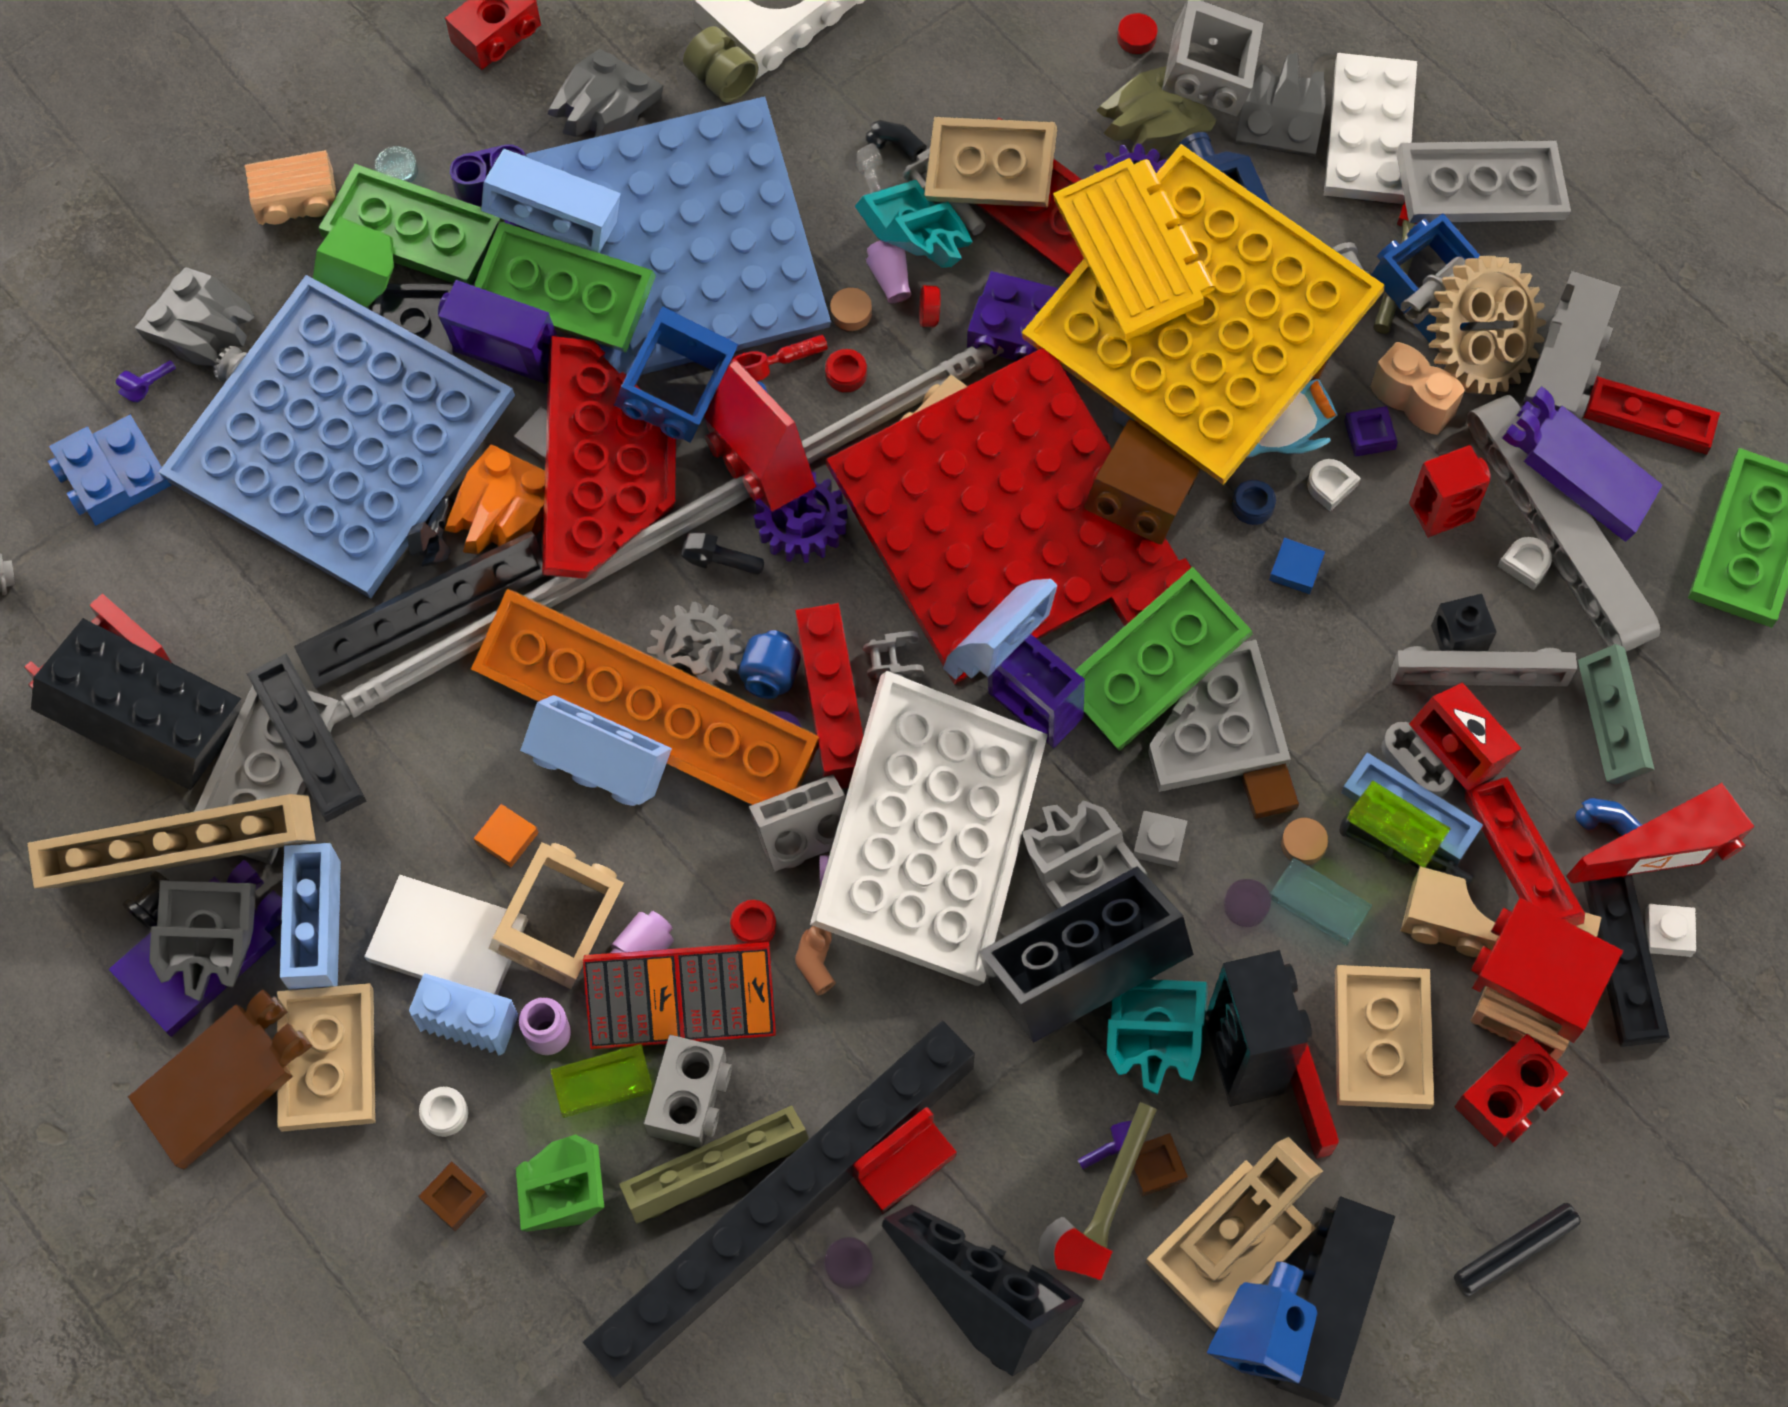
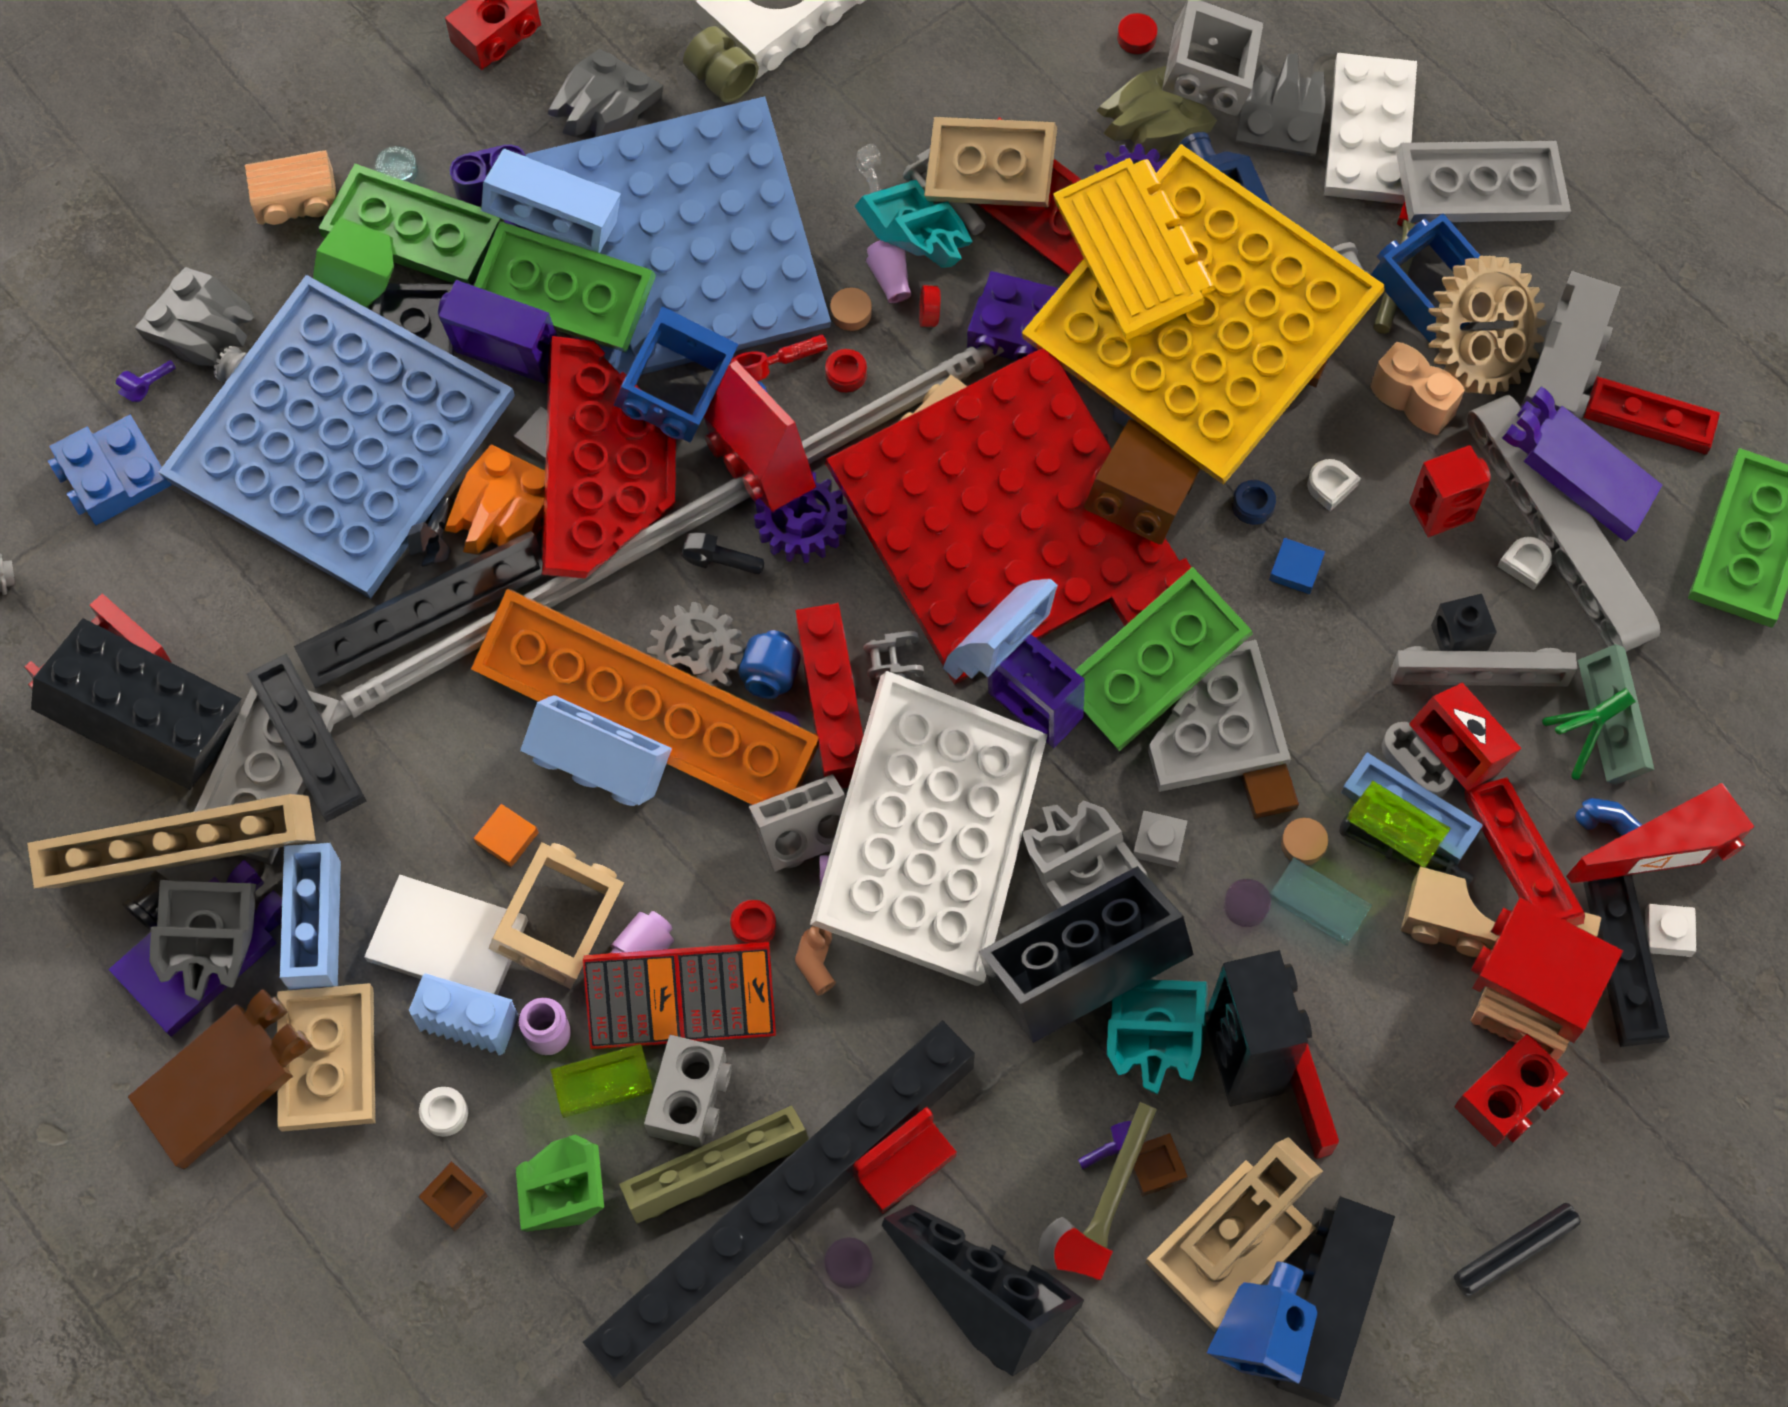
(903, 137): black arm -> none
(1302, 419): animal -> none
(1370, 431): dark purple tile -> none
(1383, 1037): tan plate -> none
(1424, 298): light grey axle -> none
(1598, 715): none -> green plant

